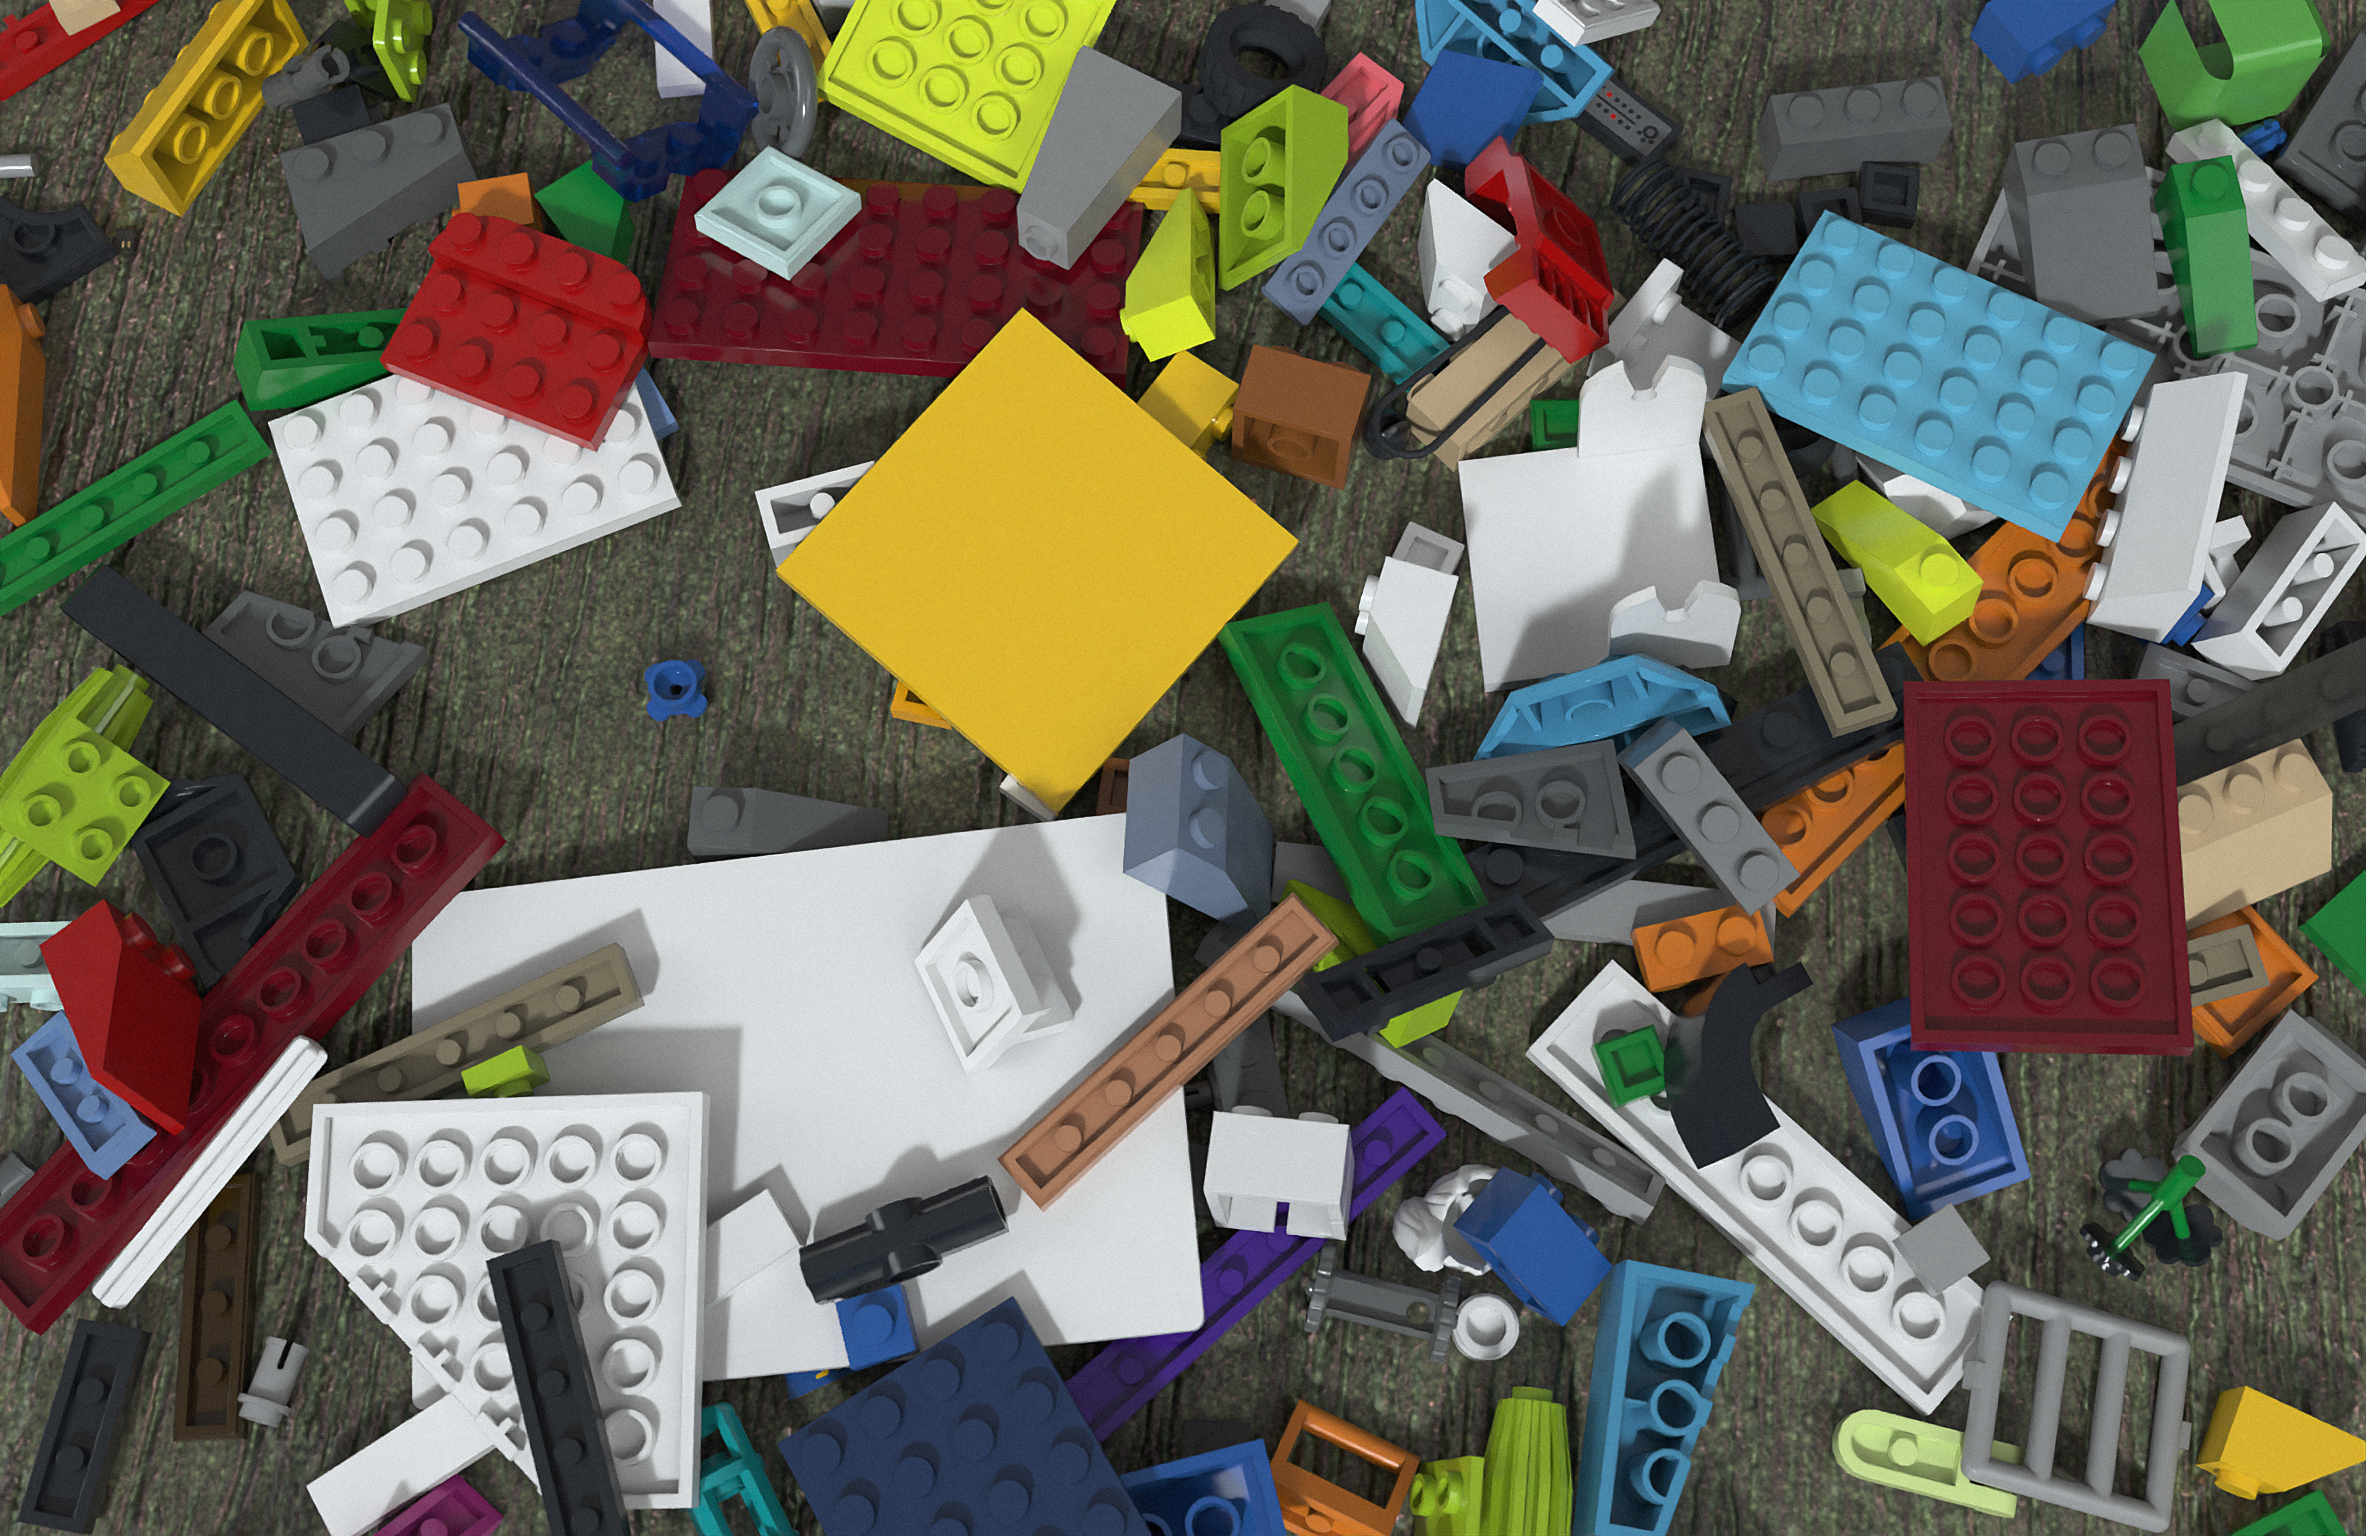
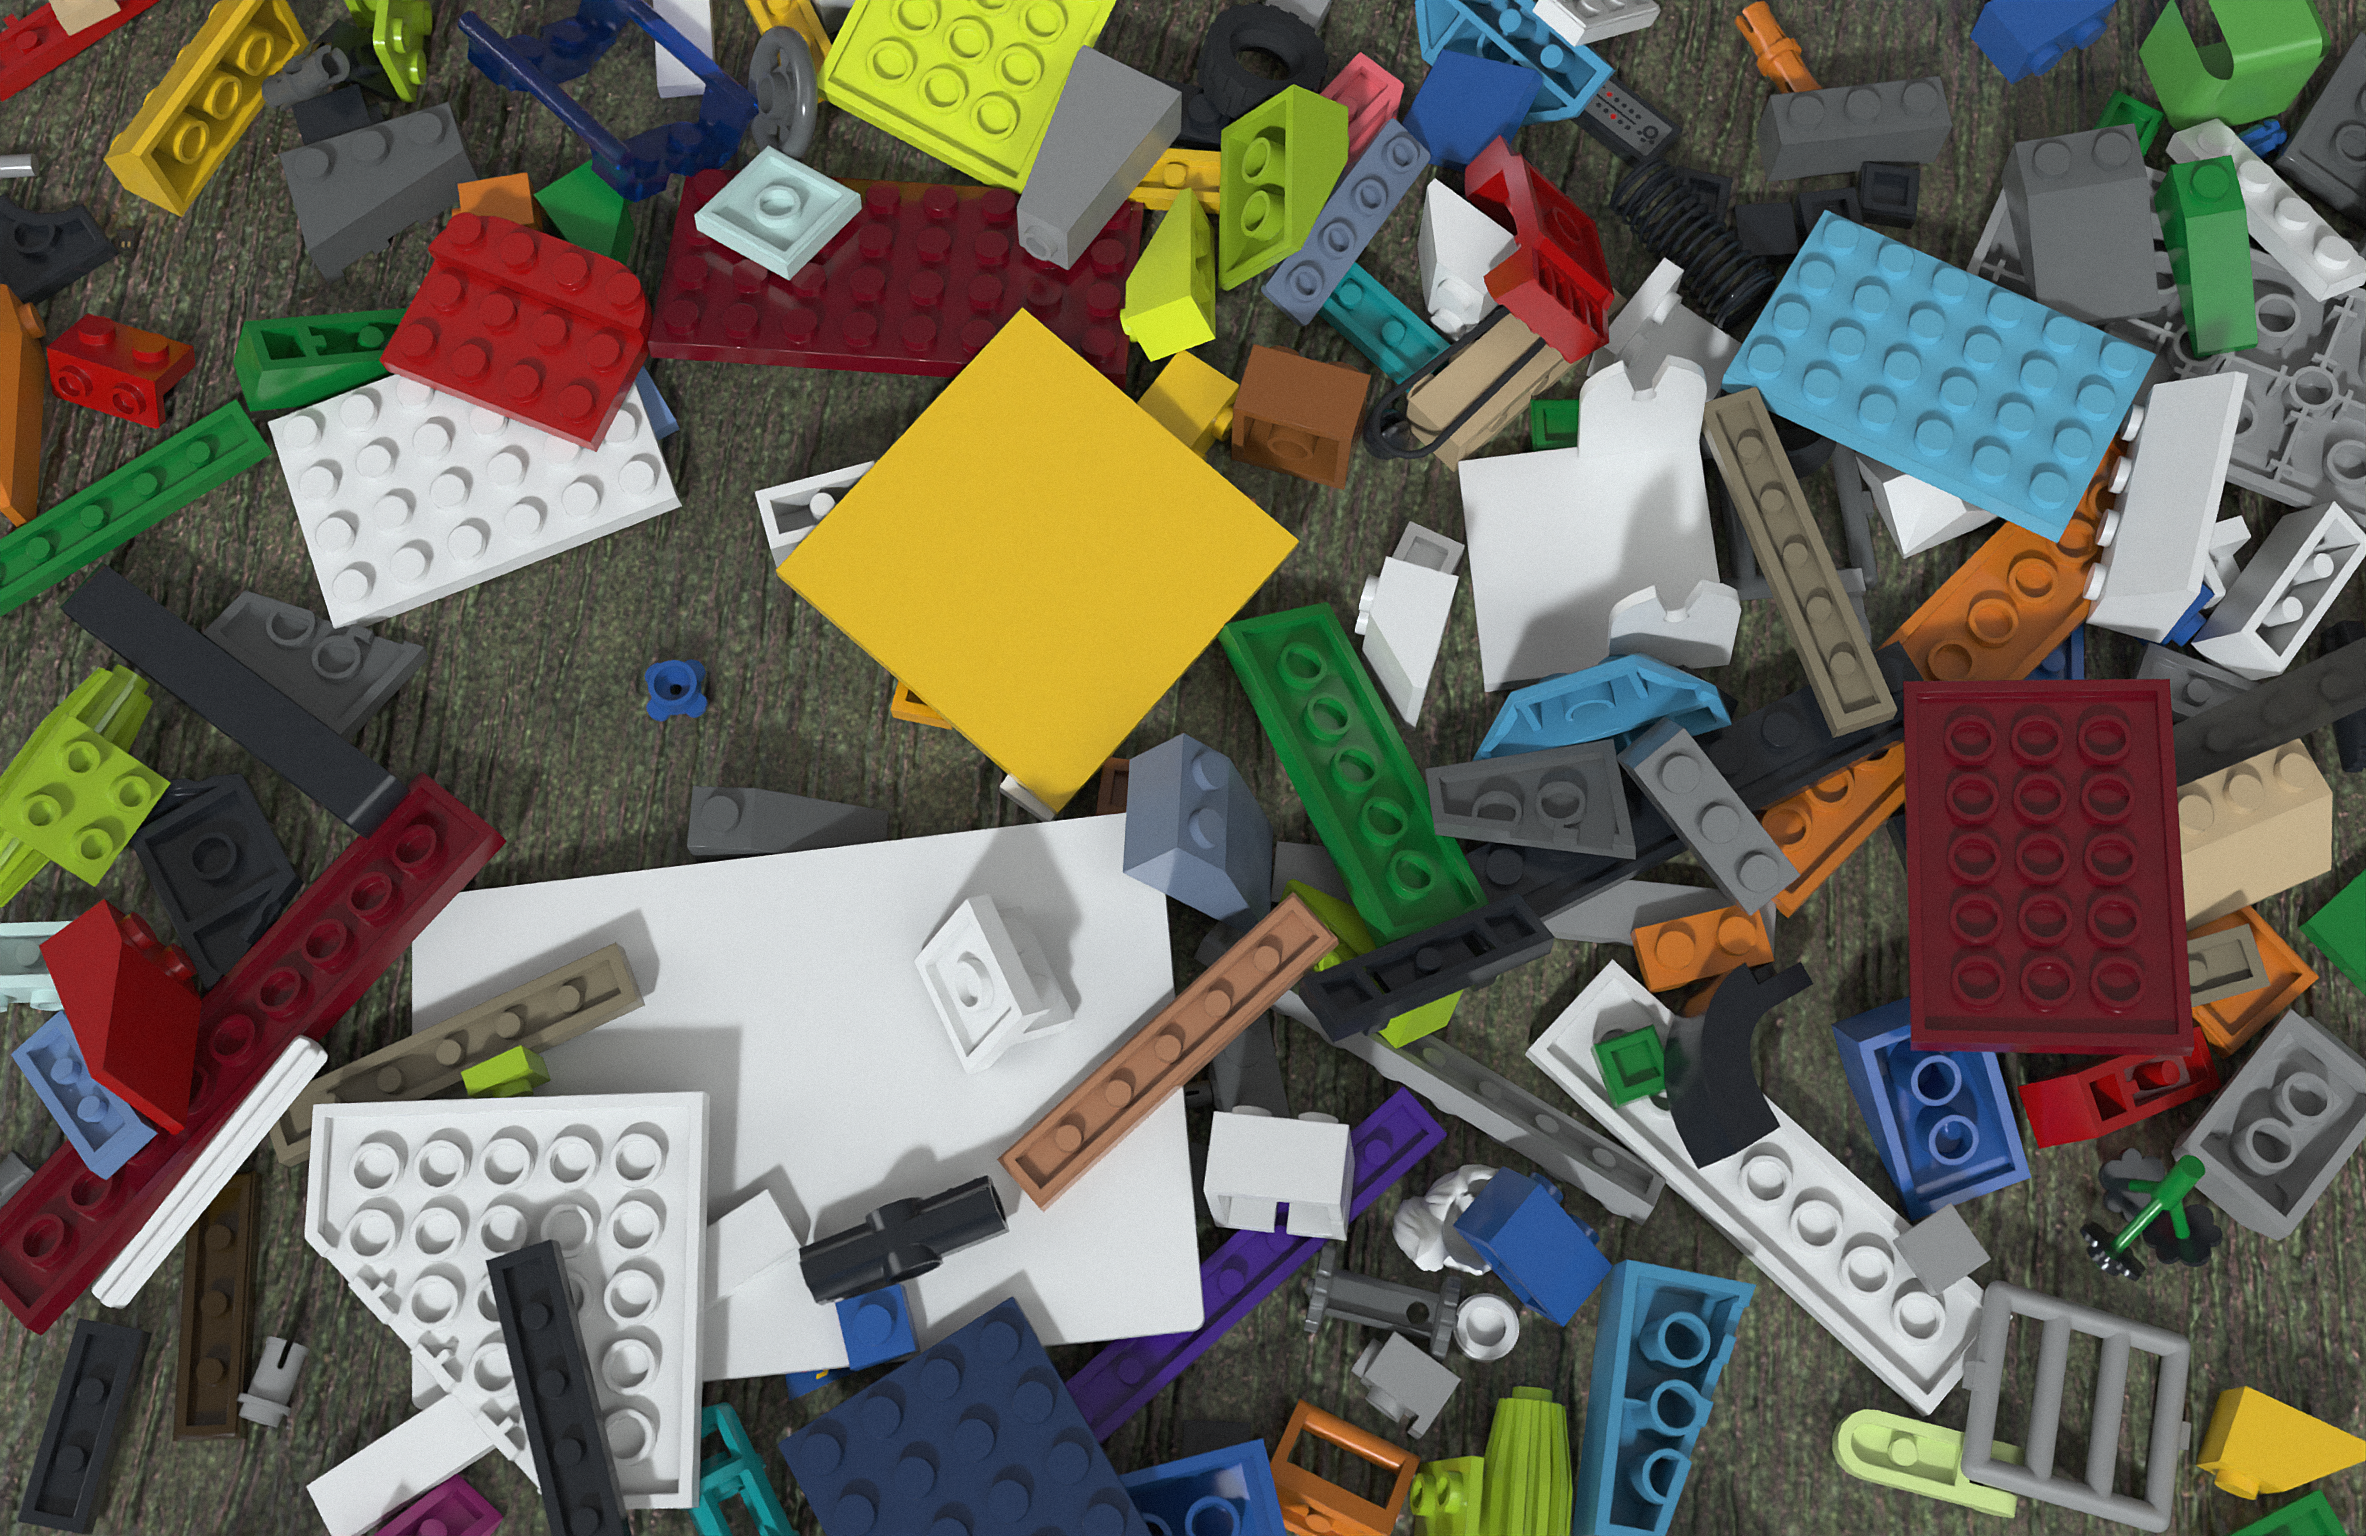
(117, 368): none -> red bracket
(1404, 1382): none -> light grey brick
(1775, 51): none -> orange pin
(1900, 560): neon yellow slope -> none
(2114, 1092): none -> red slope
(2126, 110): none -> green tile

